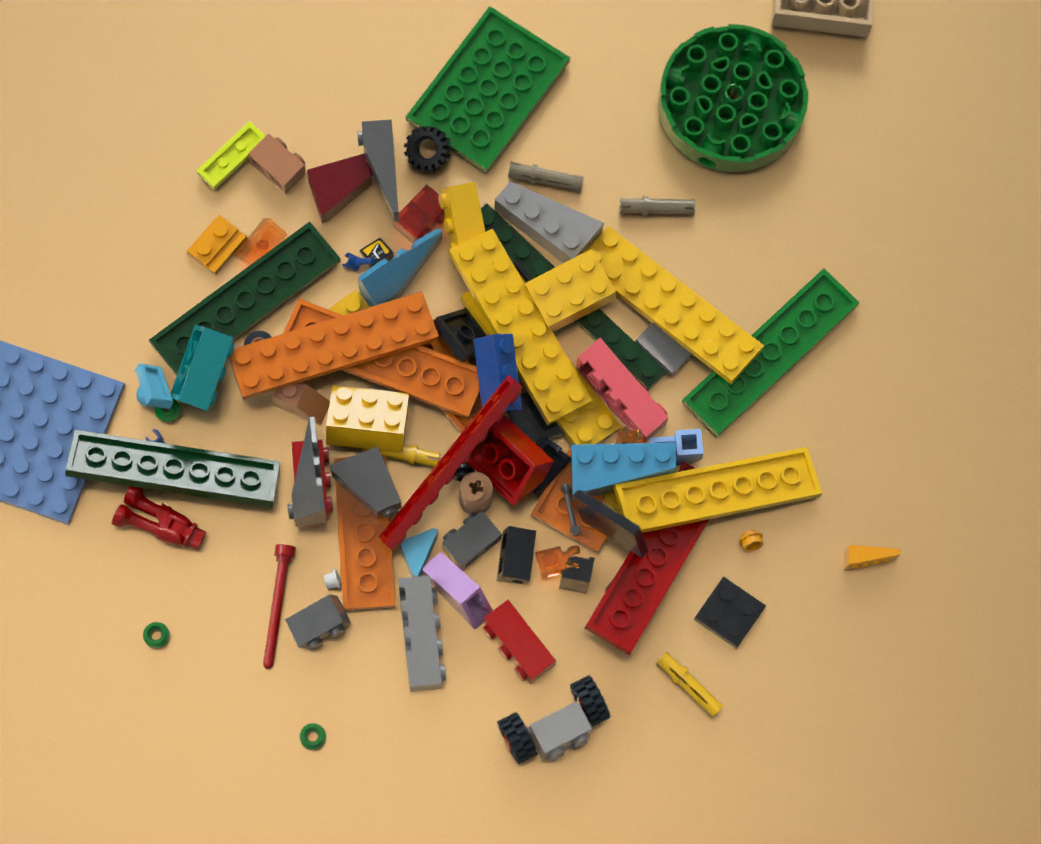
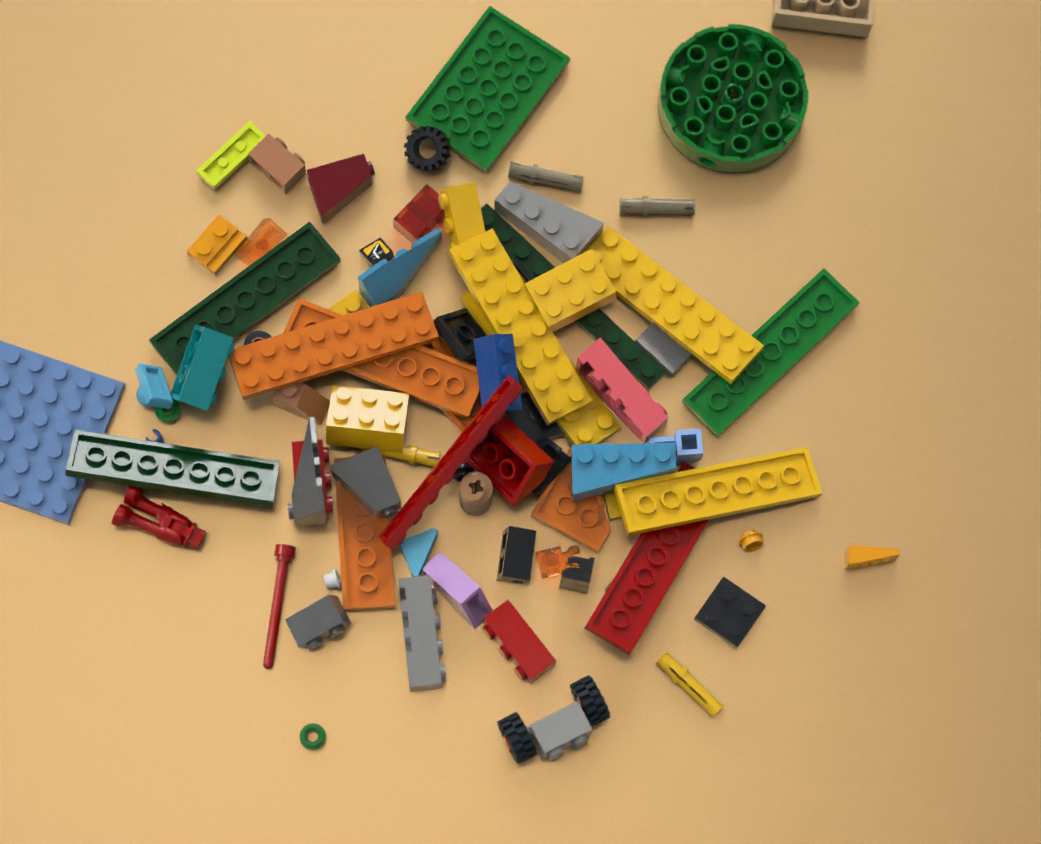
(154, 627): green plate -> none
(355, 262): blue hand -> none
(379, 152): dark grey wedge -> none
(471, 540): dark grey brick -> none
(574, 530): dark grey hinge -> none
(610, 523): black tile -> none
(627, 436): clear orange plate -> none

